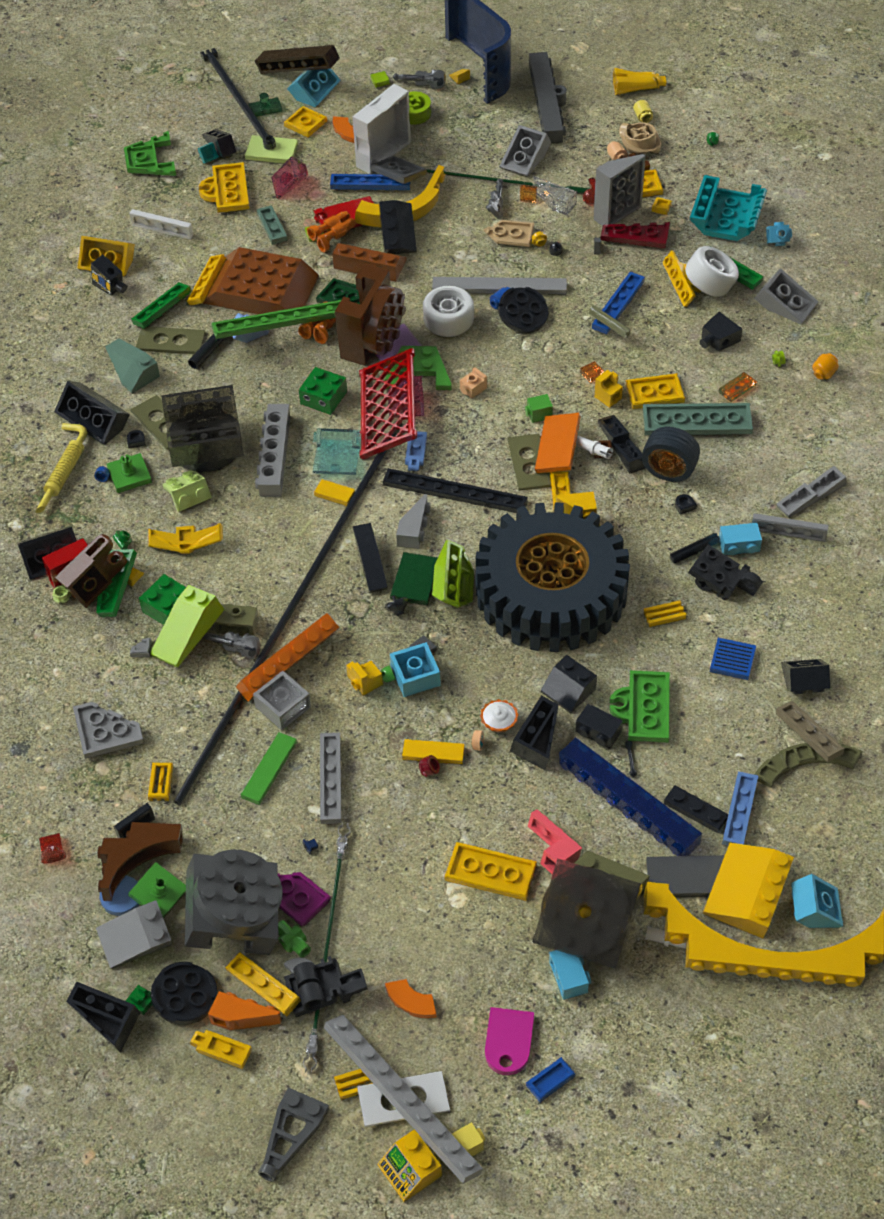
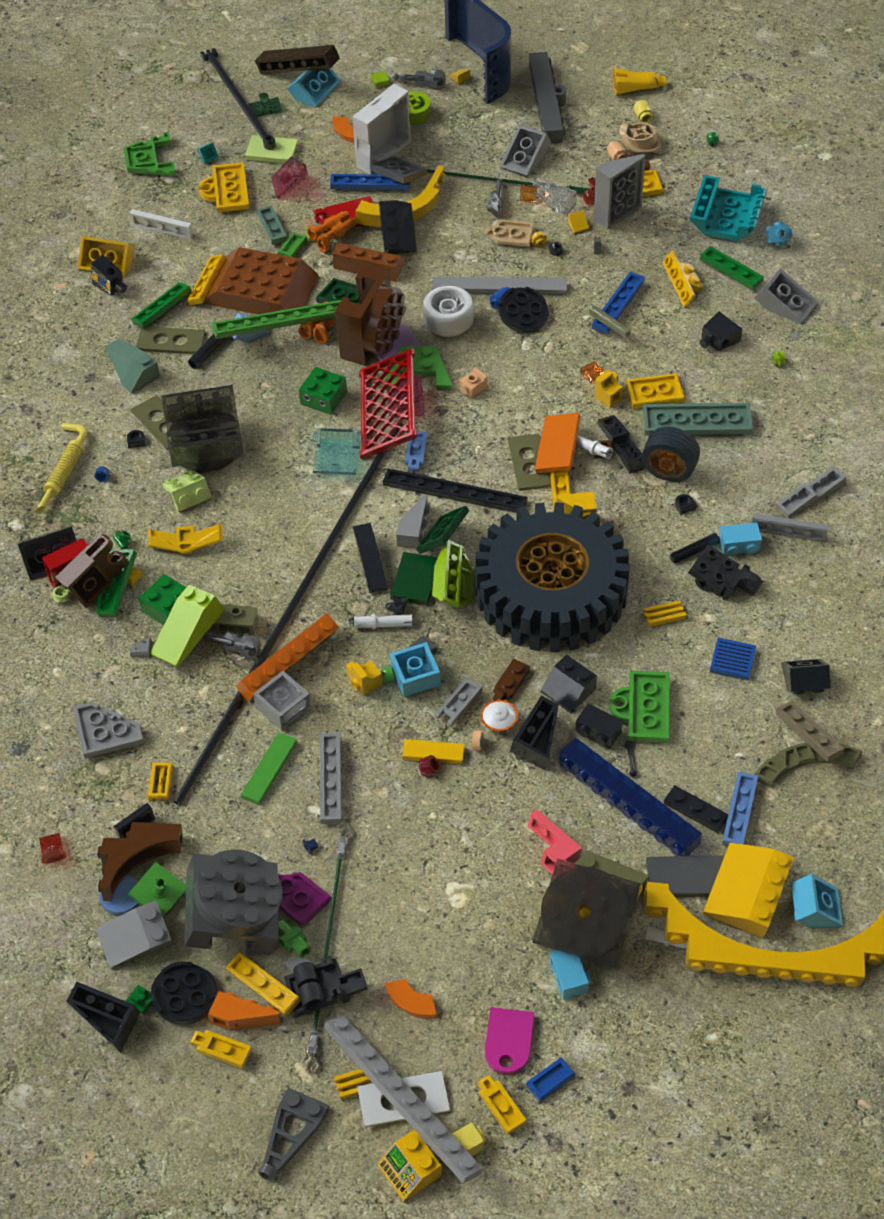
(97, 414): black slope -> none
(129, 472): bright green tile -> none
(222, 141): black slope -> none
(273, 450): light grey brick -> none
(293, 245): none -> bright green tile
(305, 121): yellow tile -> none
(334, 492): yellow tile -> none
(382, 621): none -> white pin
(442, 529): none -> dark green tile
(459, 701): none -> light grey hinge
(490, 871): yellow tile -> none
(501, 1105): none -> yellow hinge
(511, 680): none -> reddish brown hinge
(538, 408): bright green brick -> none
(578, 222): none -> yellow slope
(636, 234): dark red wing -> none
(661, 206): yellow tile -> none
(712, 271): white wheel -> none
(737, 386): clear orange tile -> none
(825, 366): light orange head -> none

